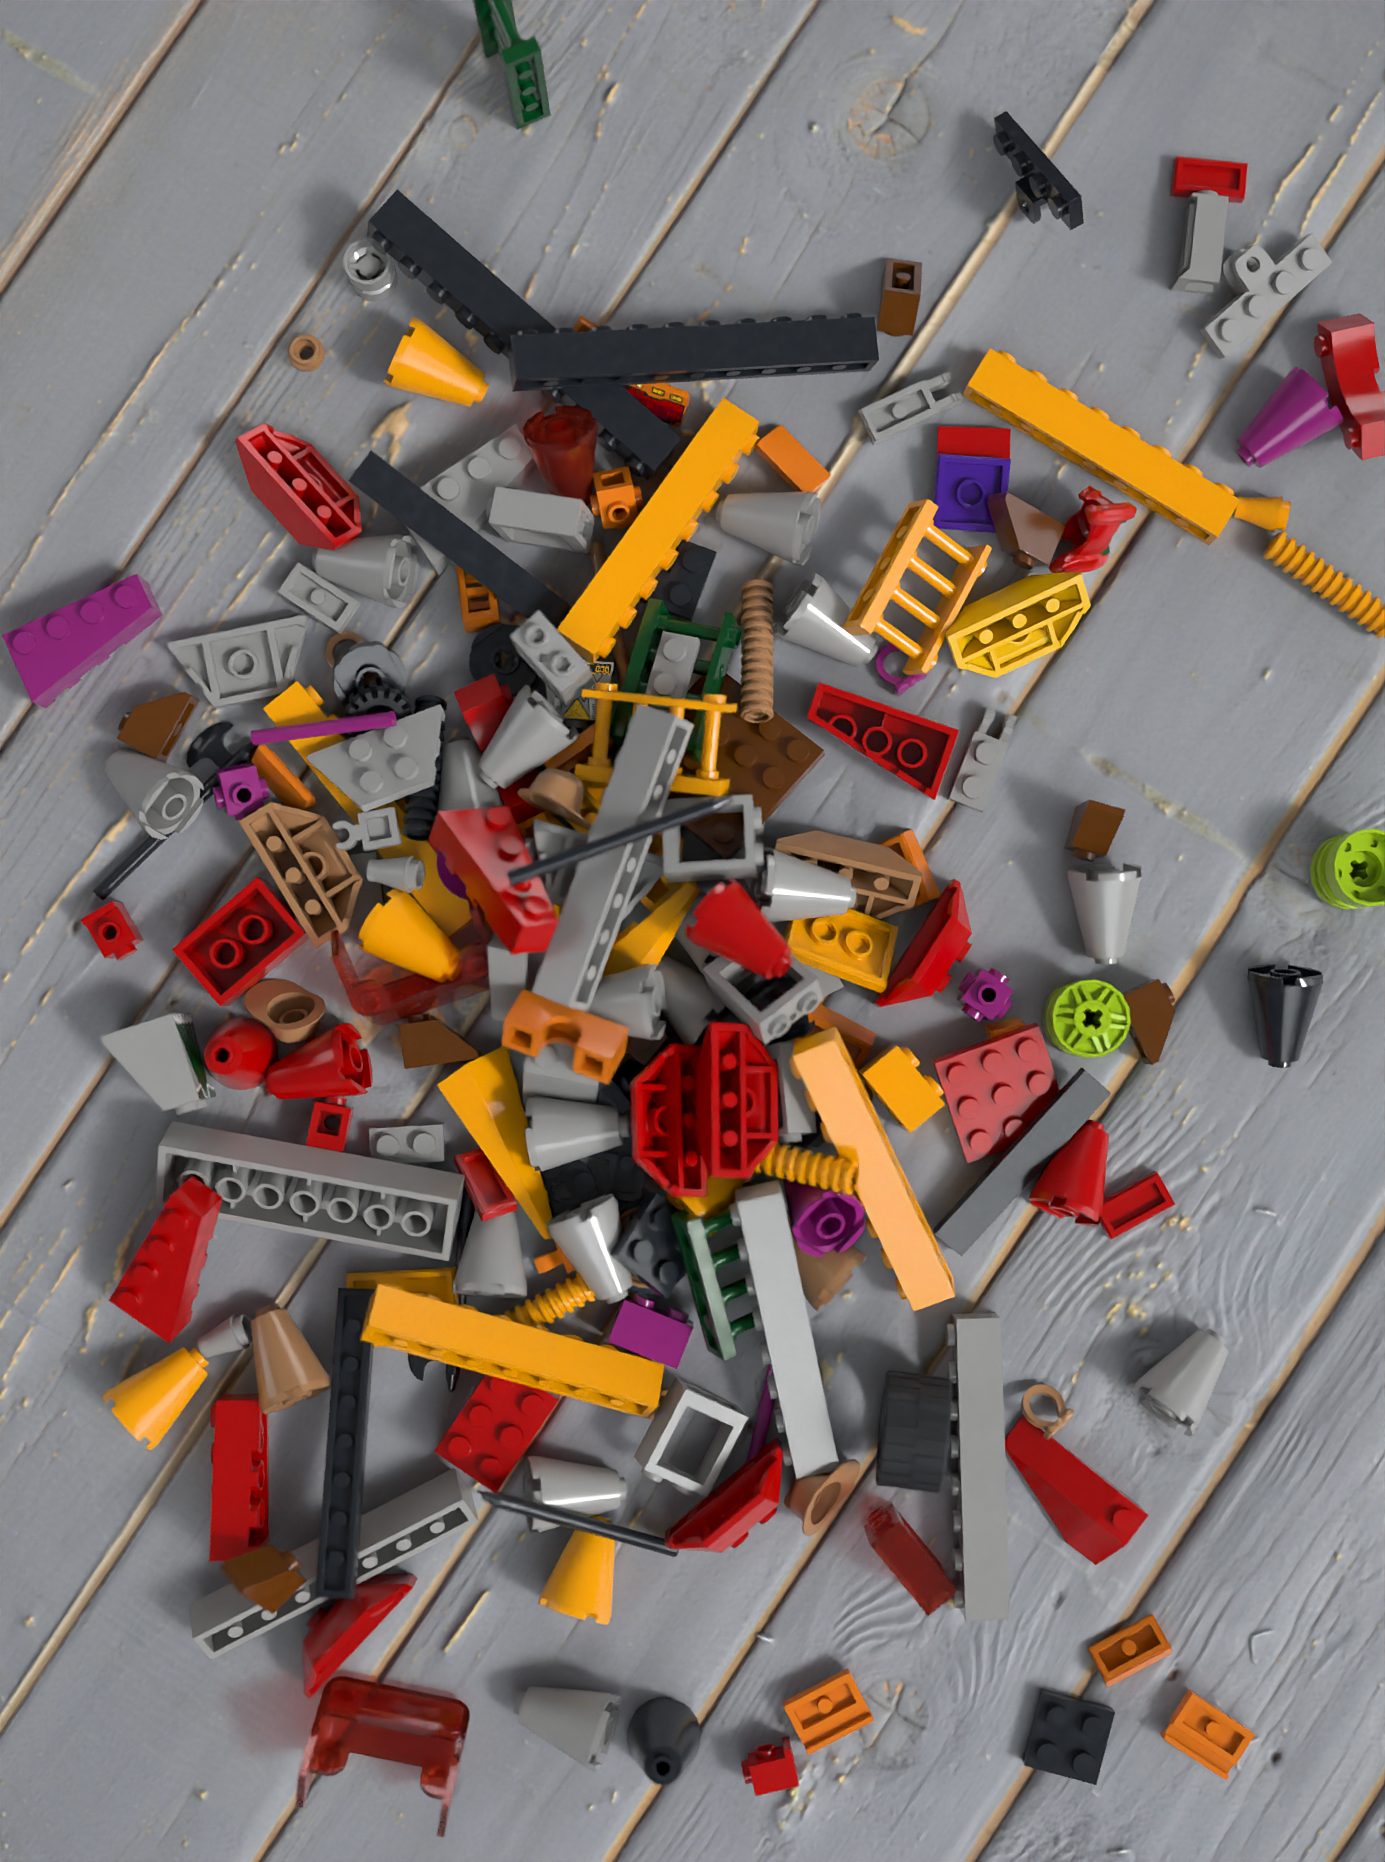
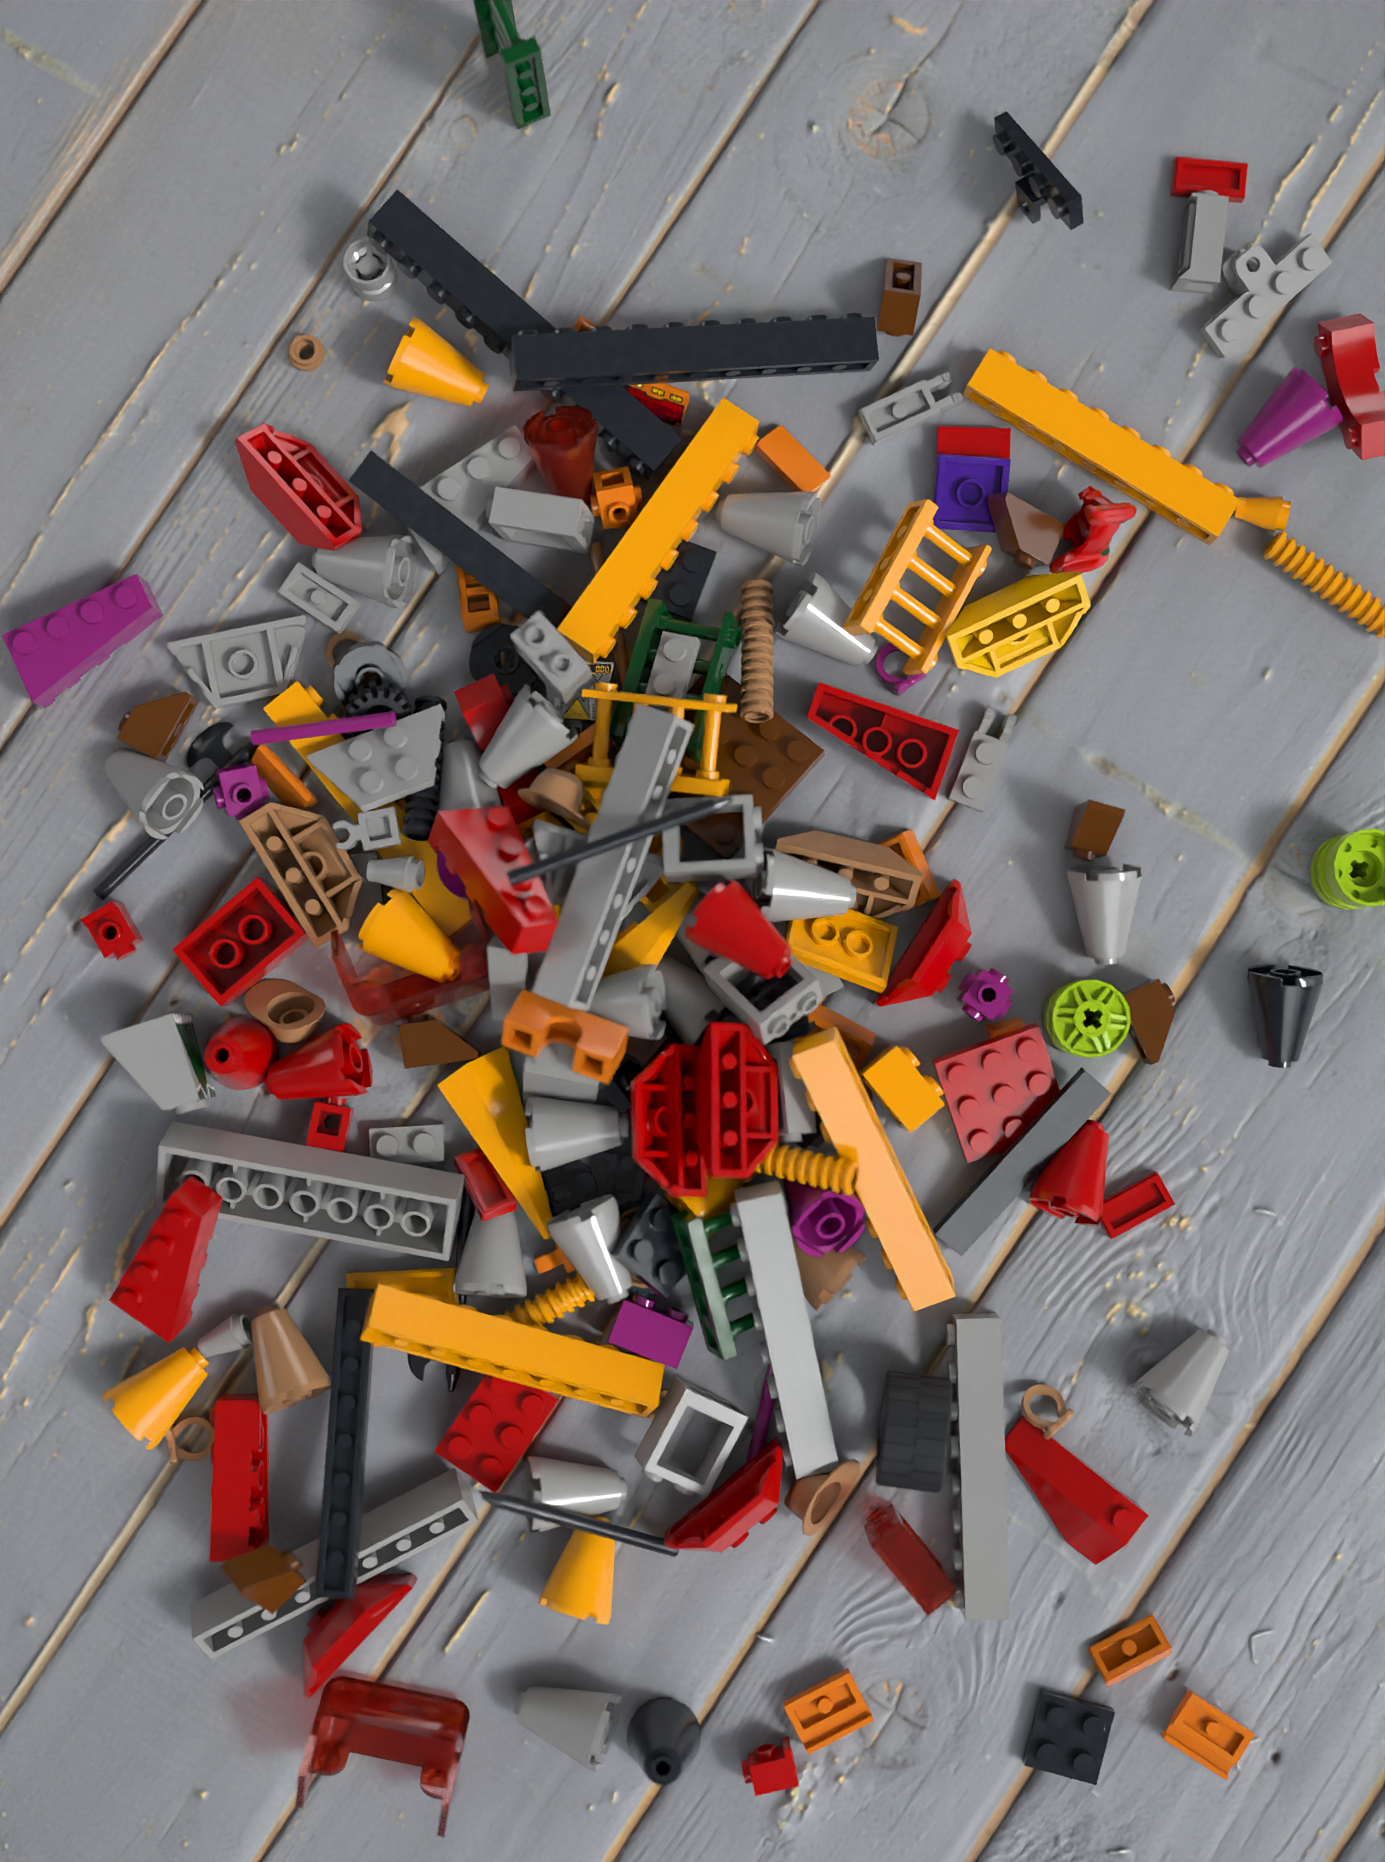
(176, 1452): none -> medium nougat piece

